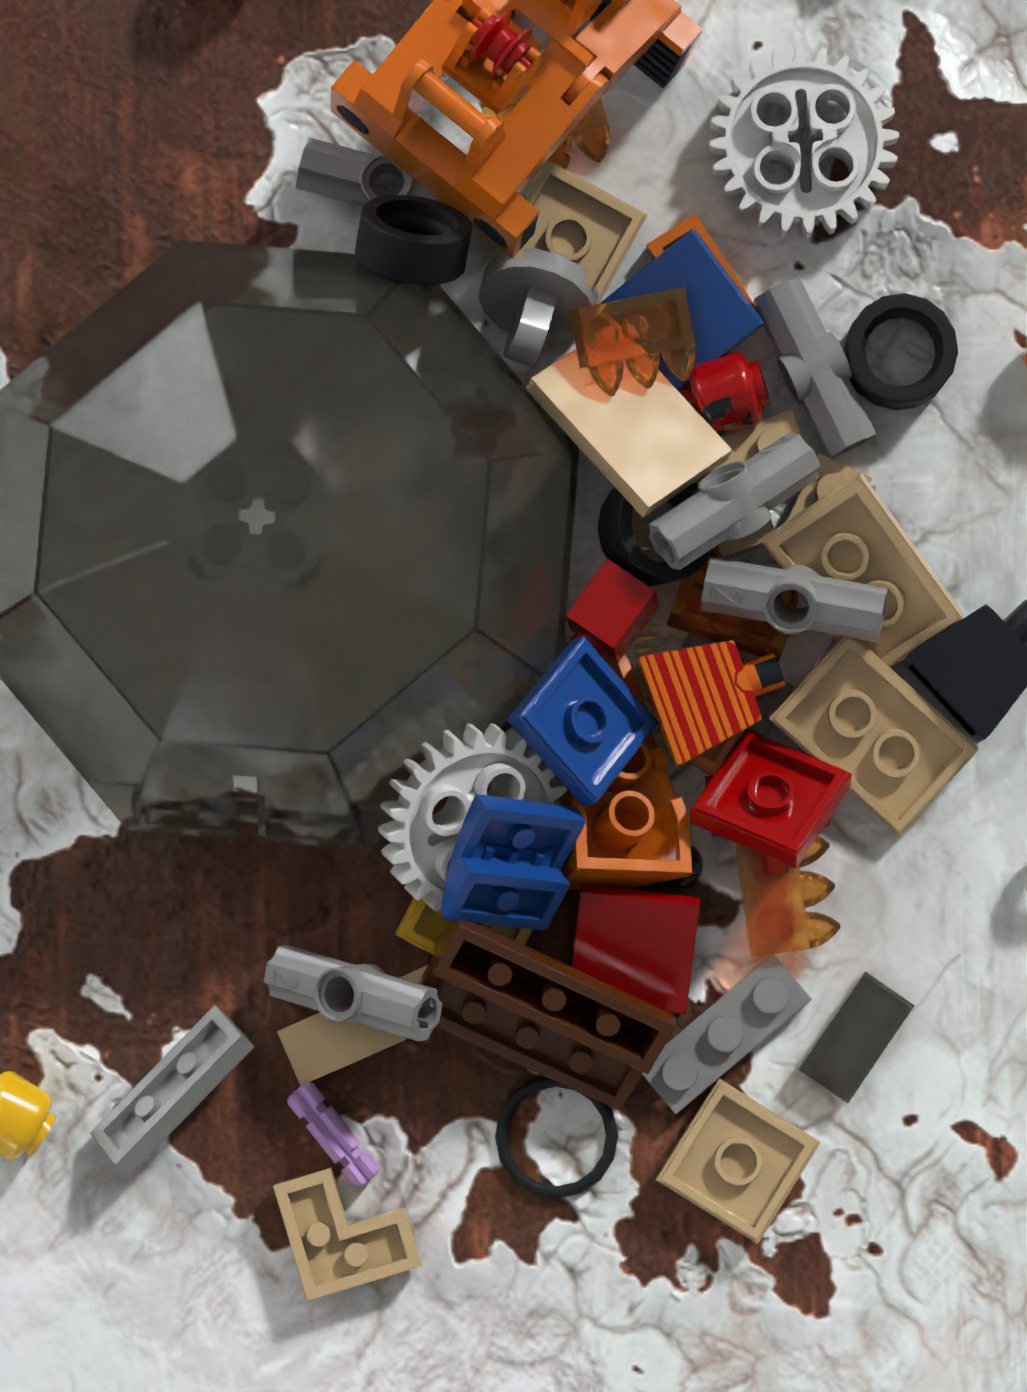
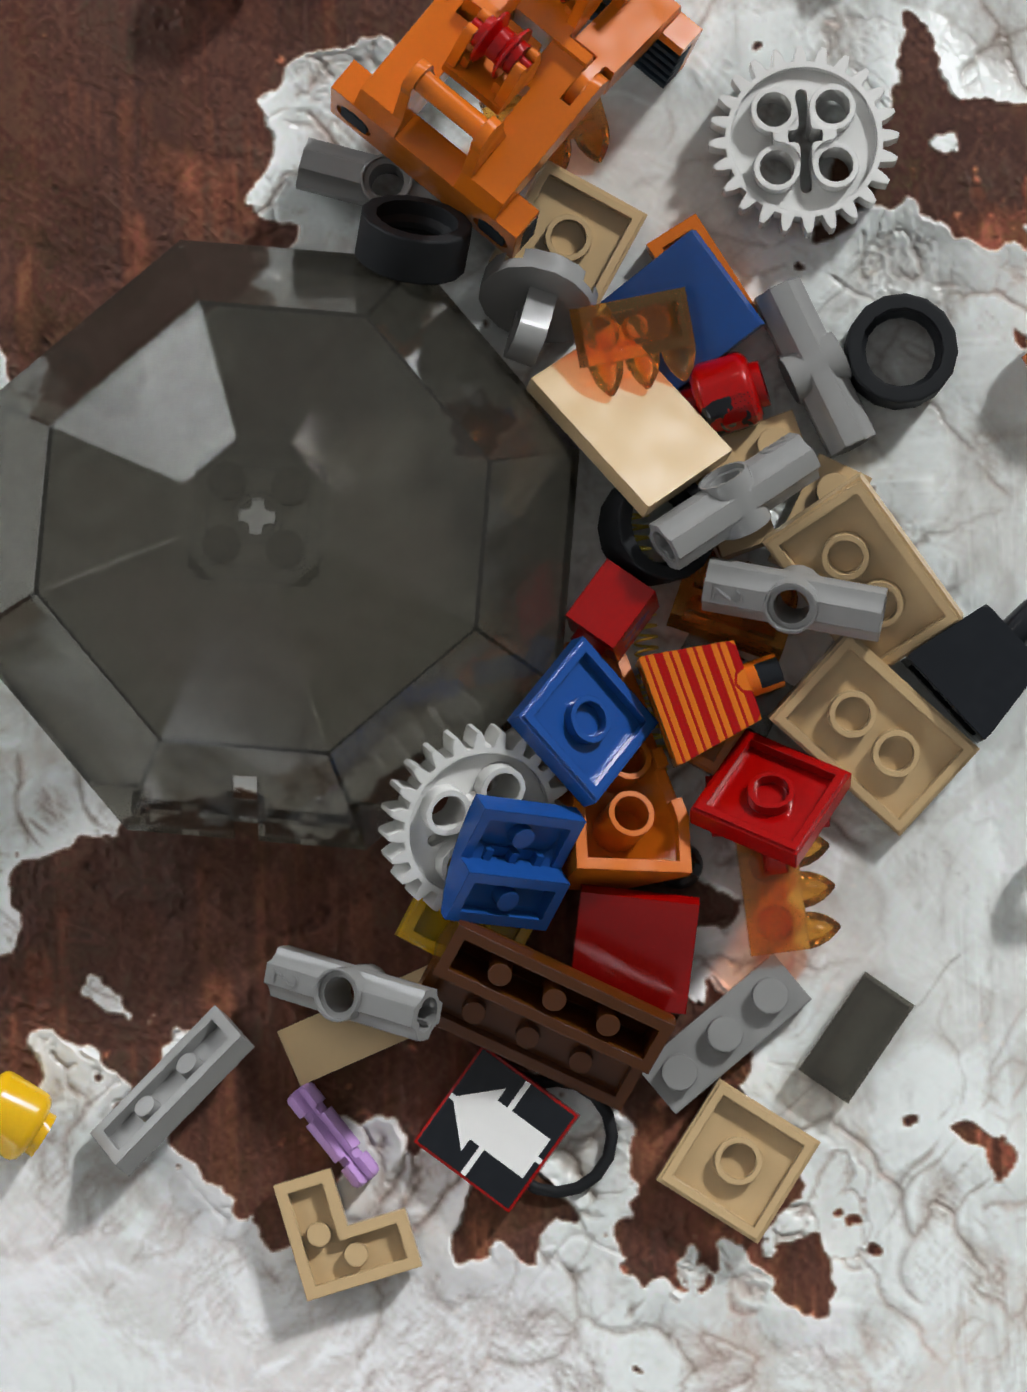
(497, 1128): none -> tile

